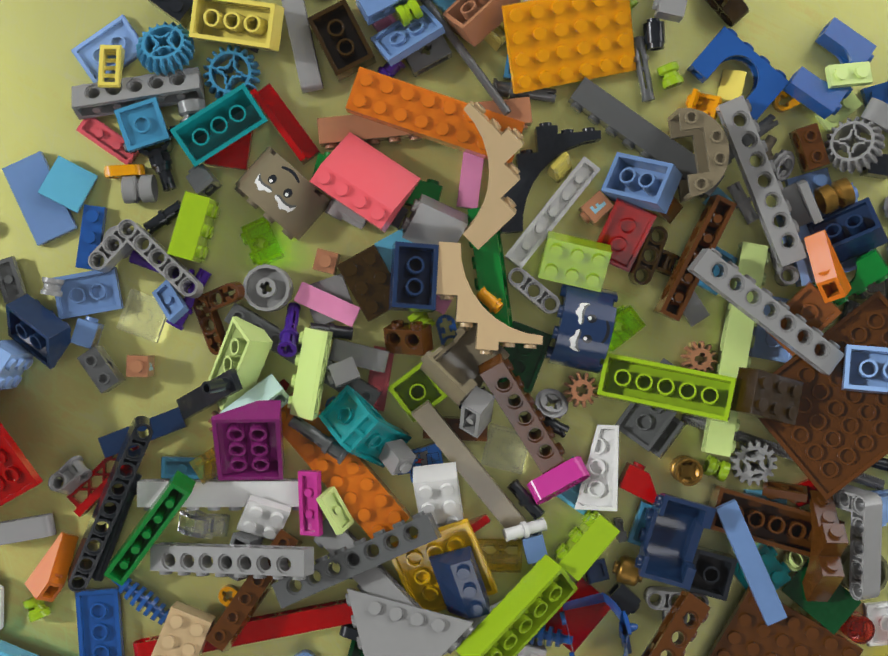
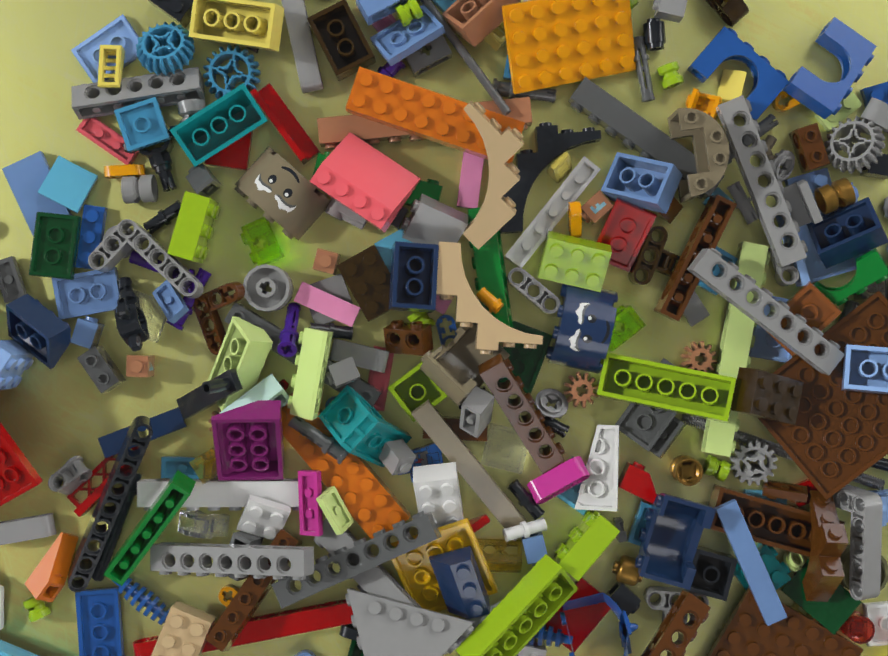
(52, 286): light grey wheel -> none
(55, 245): none -> dark green tile
(130, 317): none -> black piece
(575, 219): none -> light orange beam
(597, 572): dark blue tile -> none
(826, 267): orange slope -> none
(848, 75): yellowish green plate -> none

